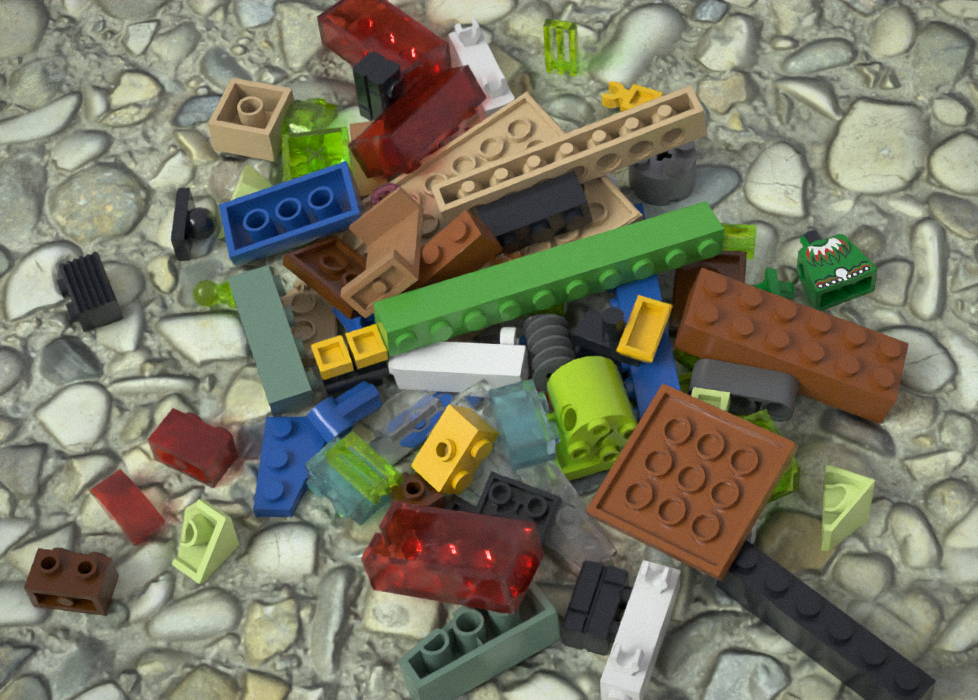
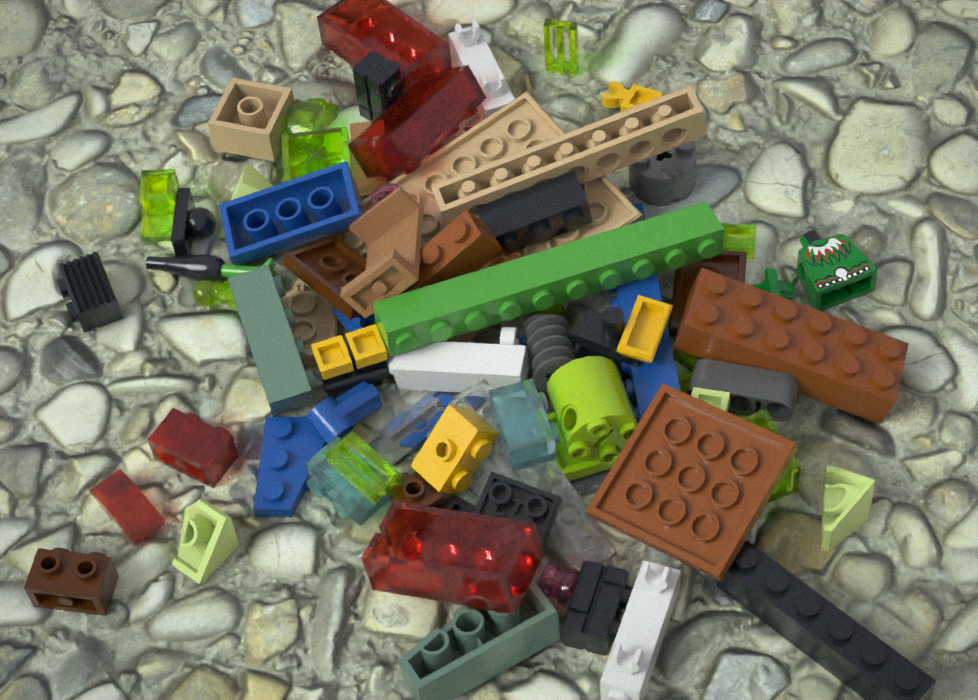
(158, 200): none -> clear neon green brick
(202, 267): none -> black piece
(558, 582): none -> clear pink wheel

